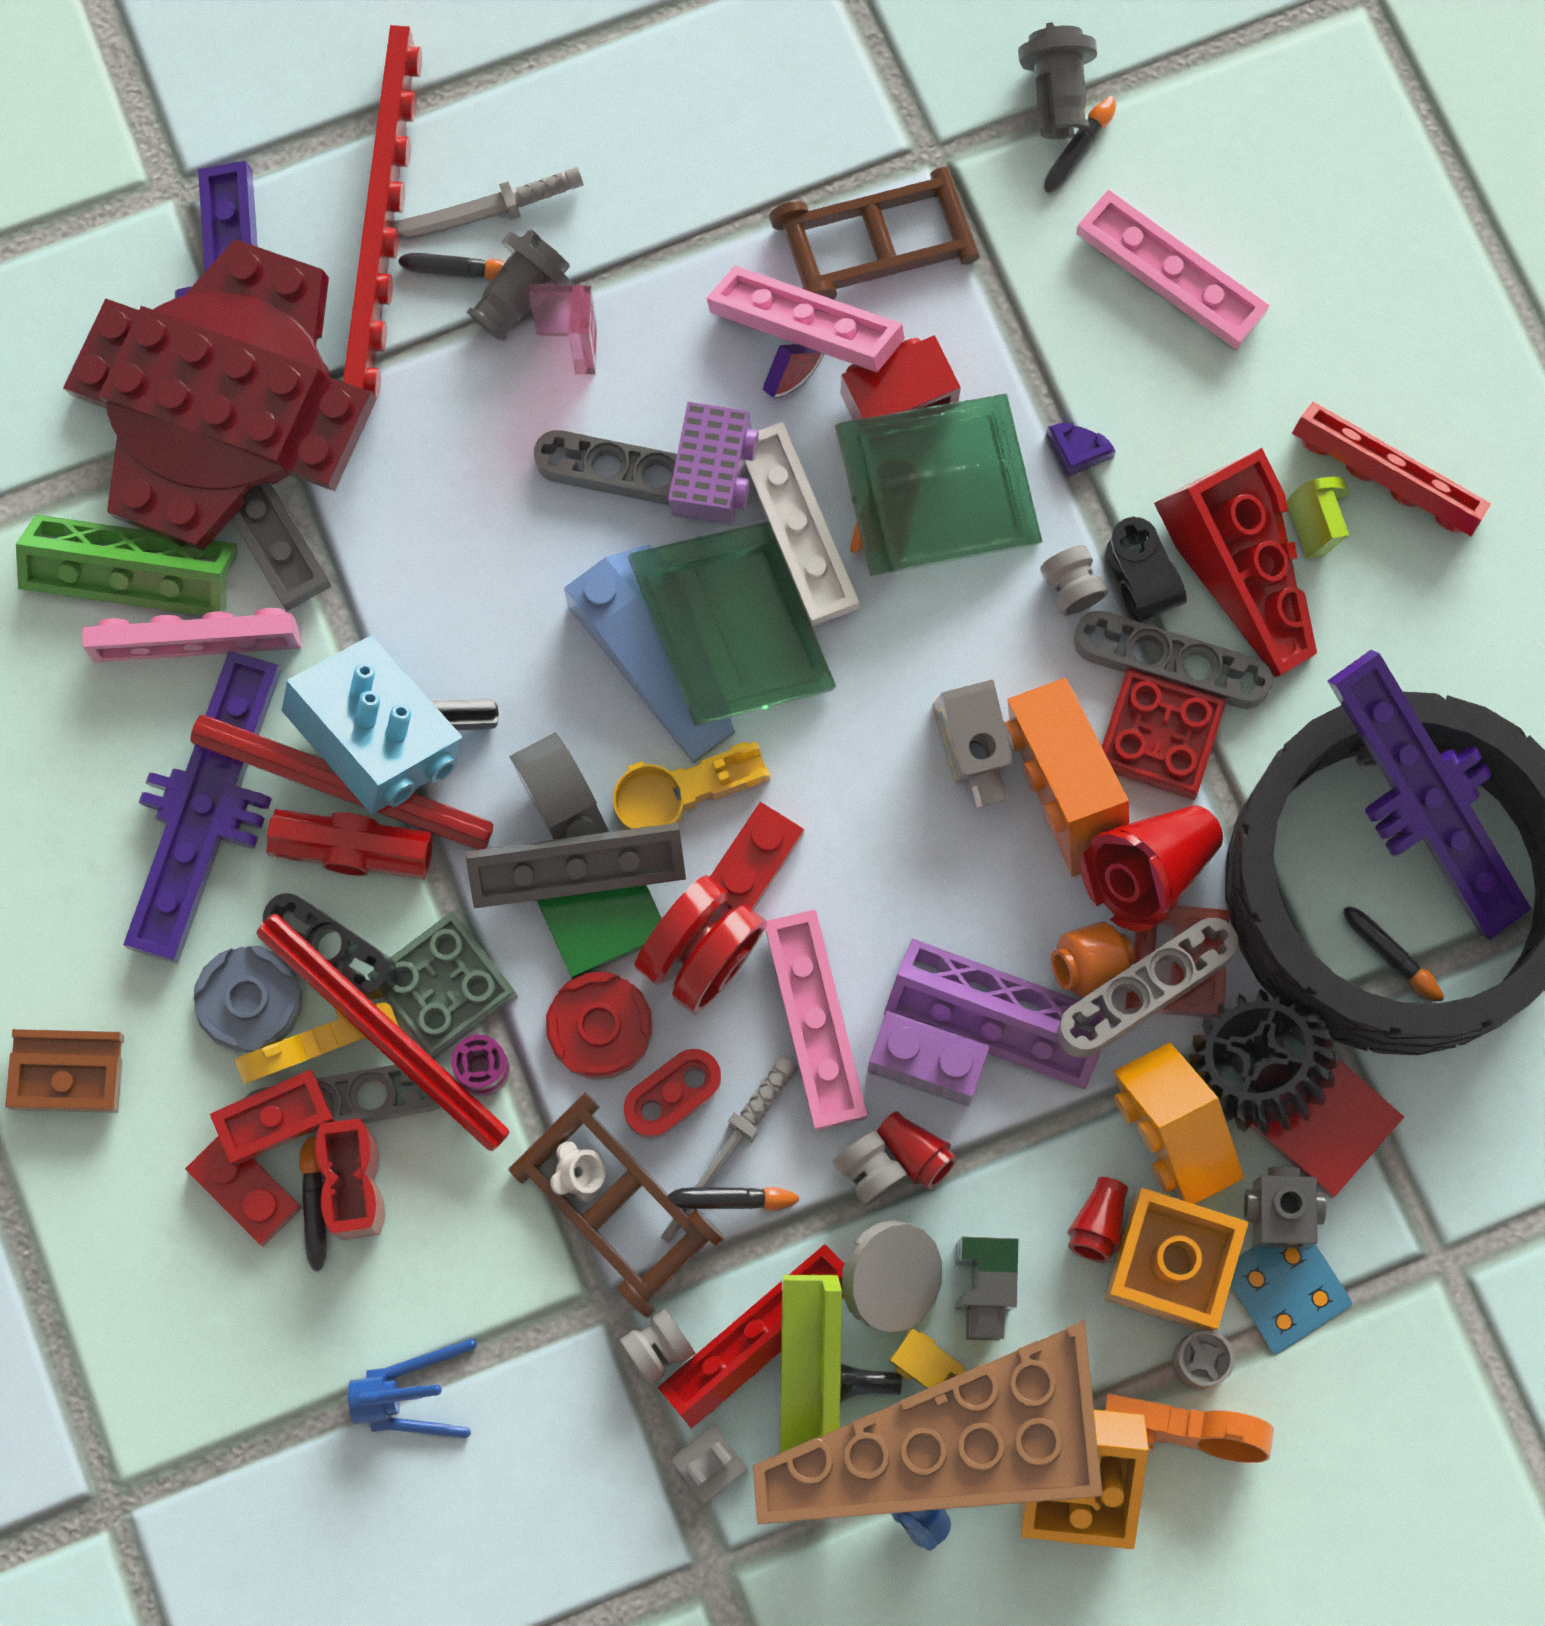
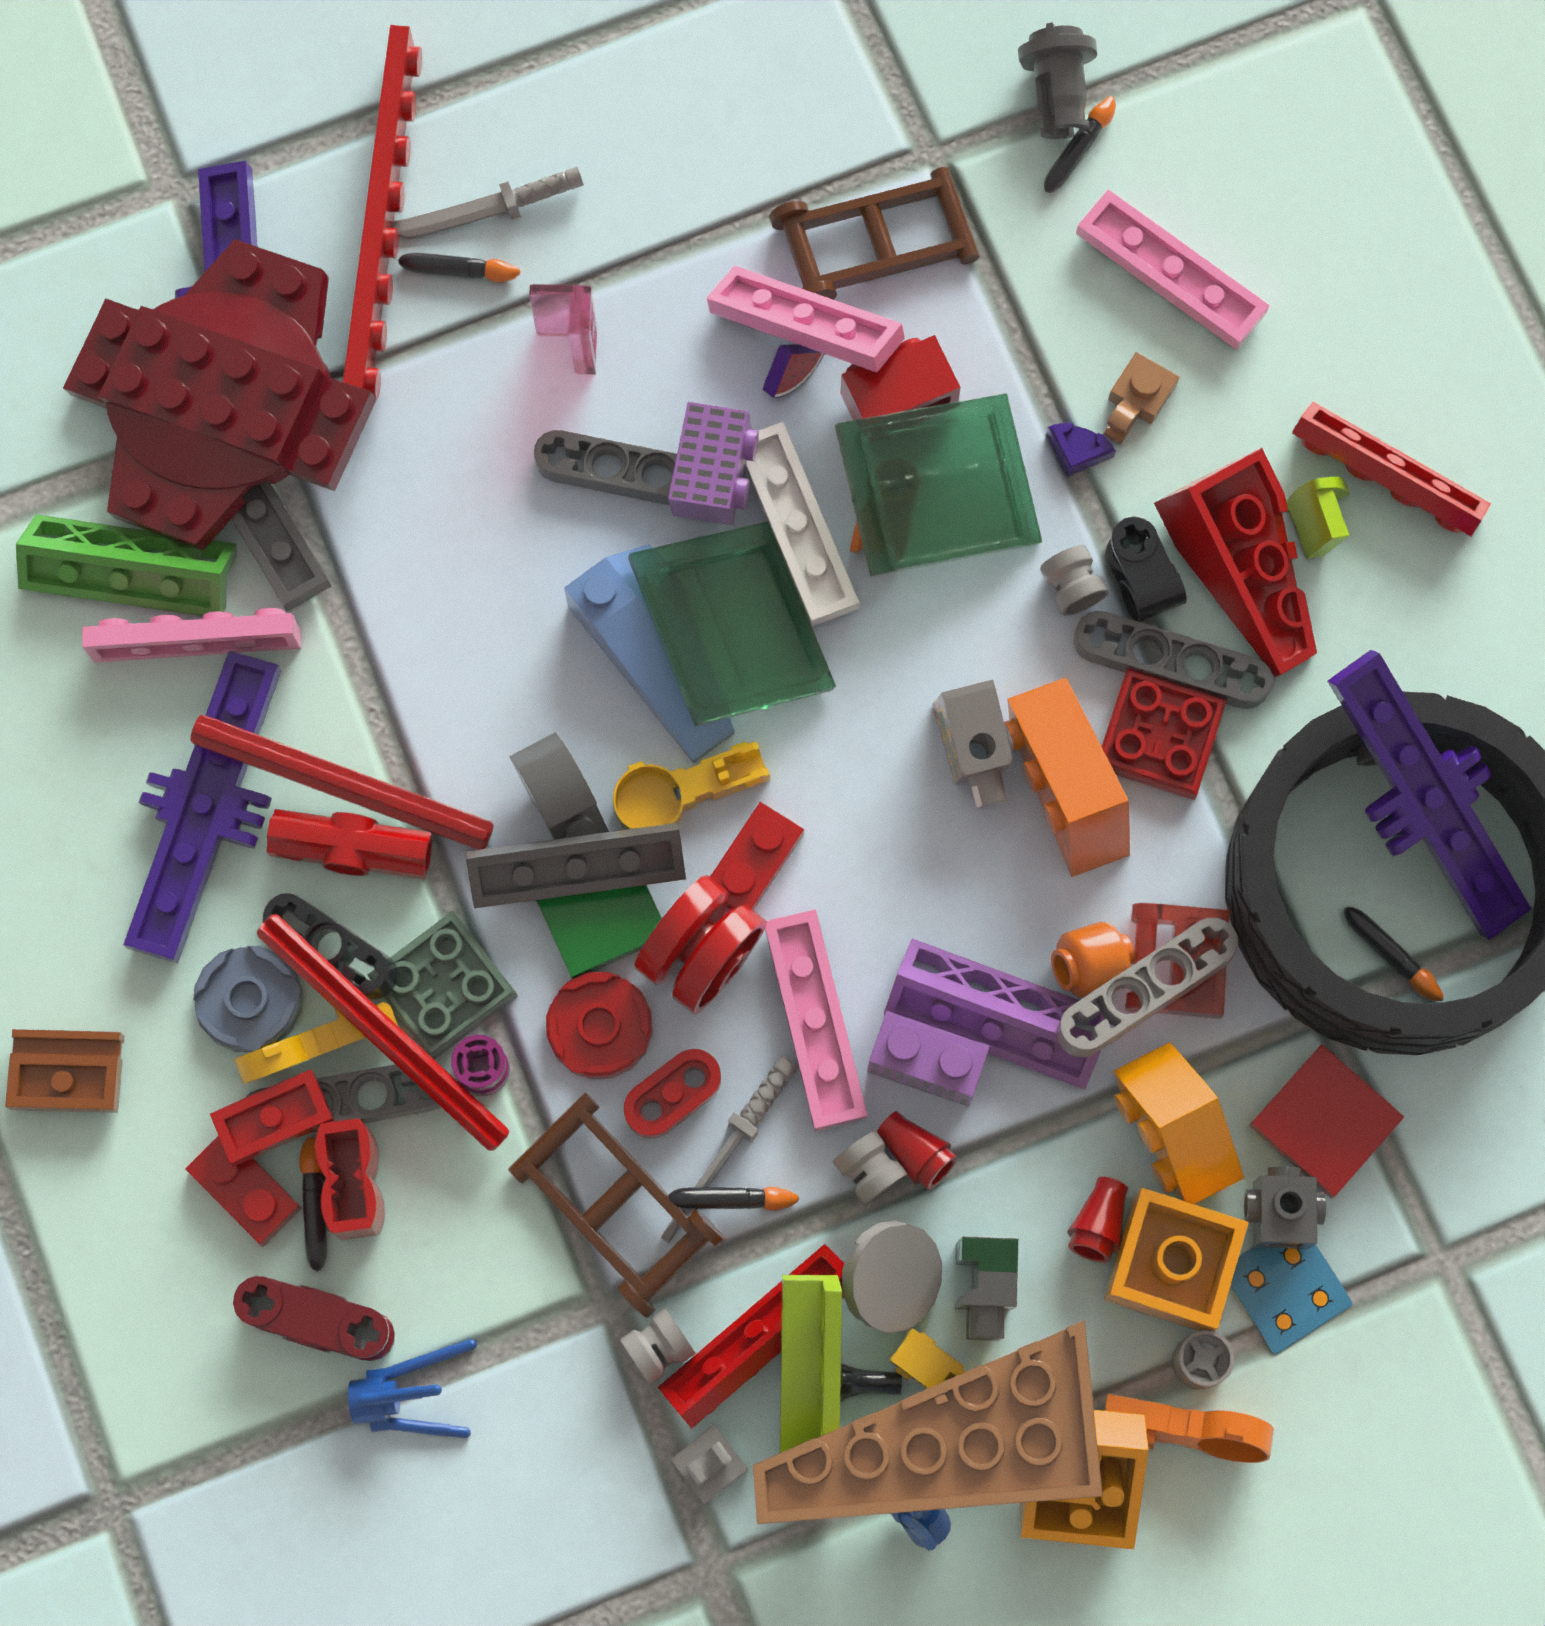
(313, 1318): none -> dark red piece
(379, 725): piece -> none
(507, 295): dark grey piece -> none
(590, 1172): white plate -> none
(1138, 393): none -> medium nougat plate
(1149, 864): red cone -> none
(1256, 1033): black gear -> none

